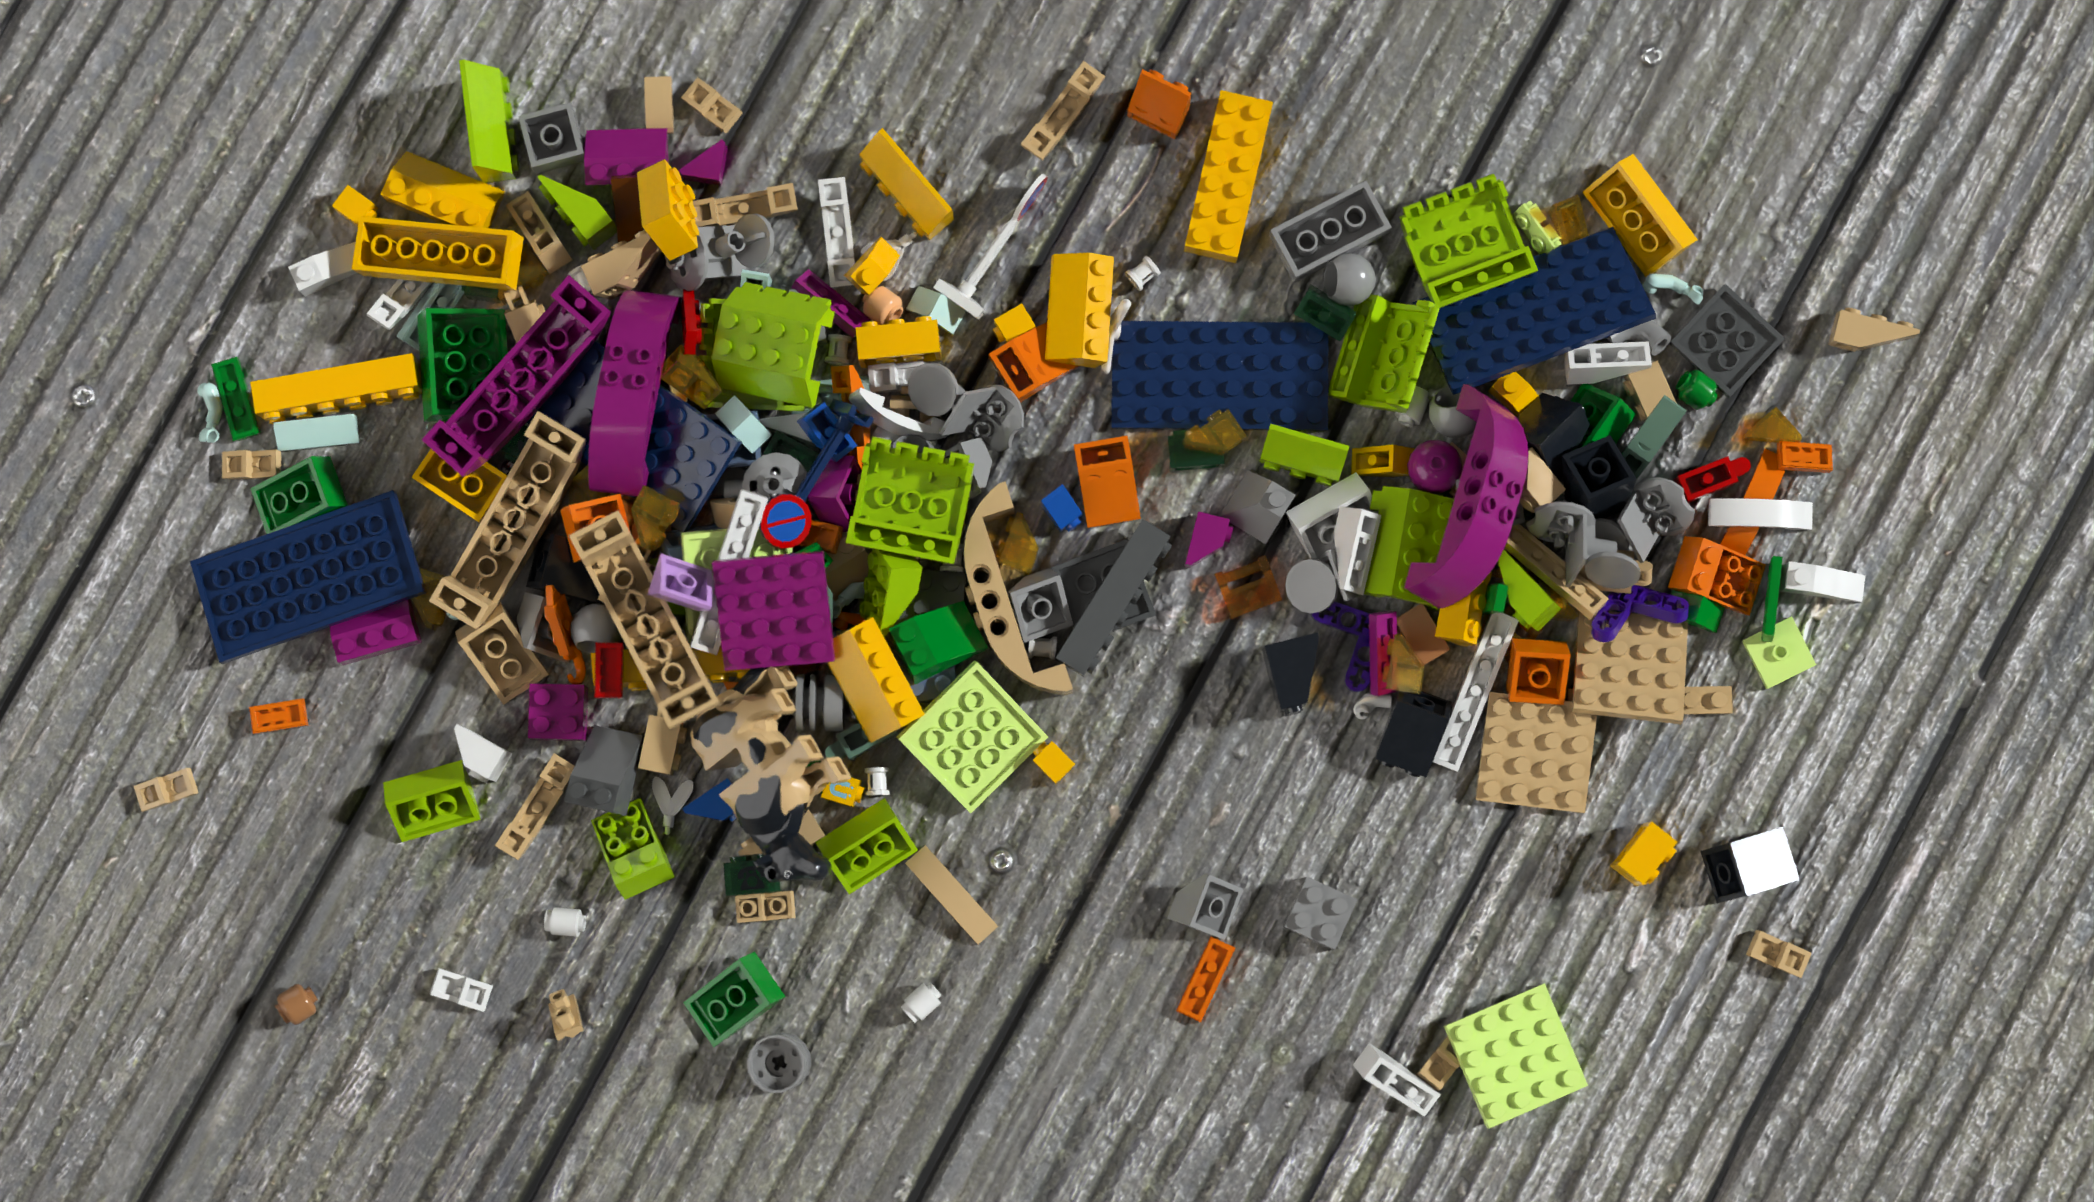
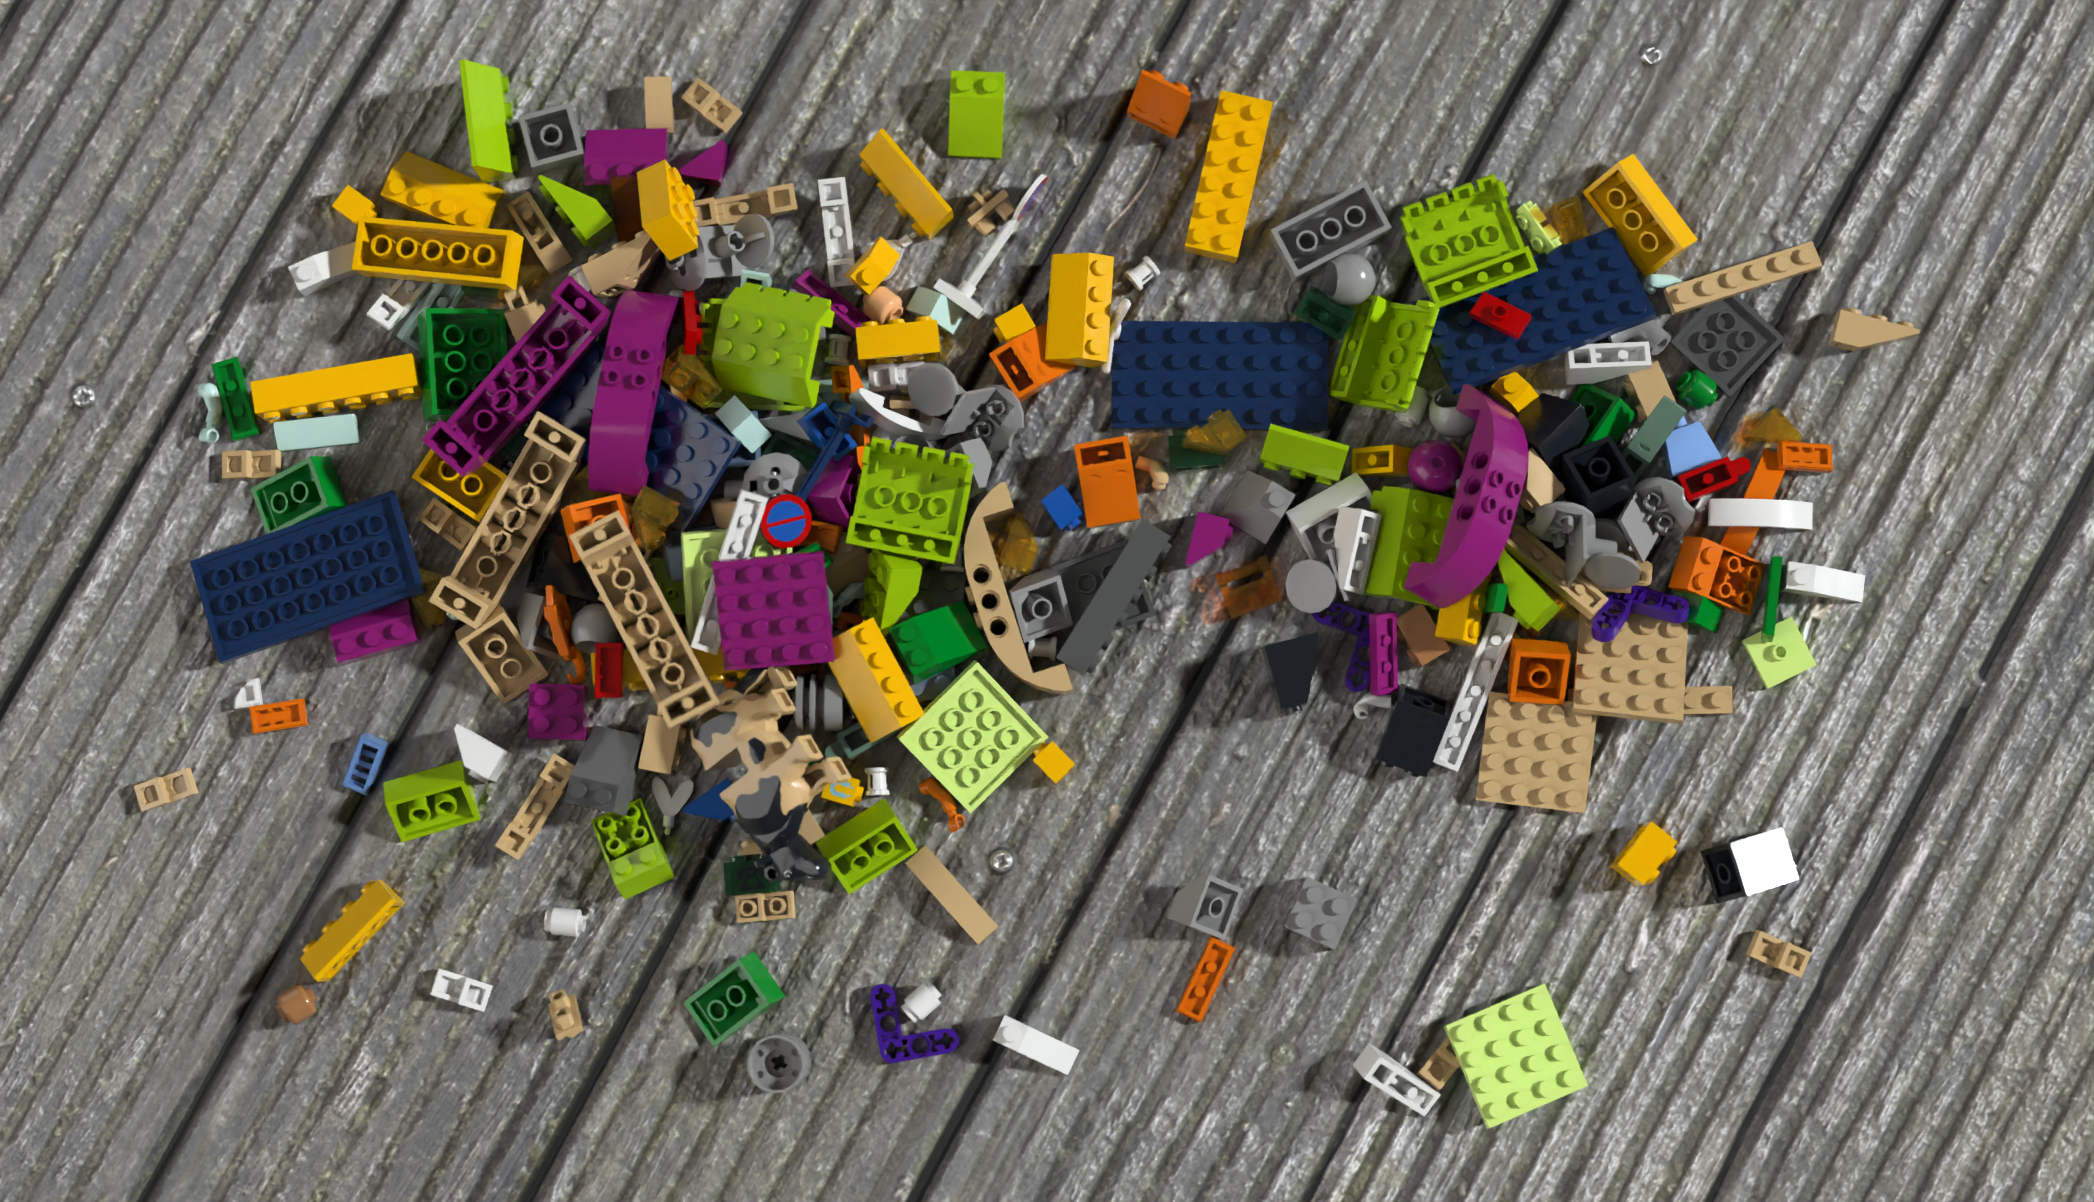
(249, 695): none -> white tile
(351, 931): none -> yellow slope
(375, 742): none -> medium blue slope
(447, 524): none -> tan slope
(682, 583): lavender slope -> none
(896, 1036): none -> dark purple beam
(938, 791): none -> orange arm
(976, 114): none -> lime slope
(999, 204): none -> tan hips
(1036, 1045): none -> white slope
(1063, 111): tan slope -> none
(1156, 470): none -> tan arm
(1405, 667): clear yellow slope -> none
(1500, 315): none -> red plate
(1688, 449): none -> light blue torso
(1742, 278): none -> tan plate

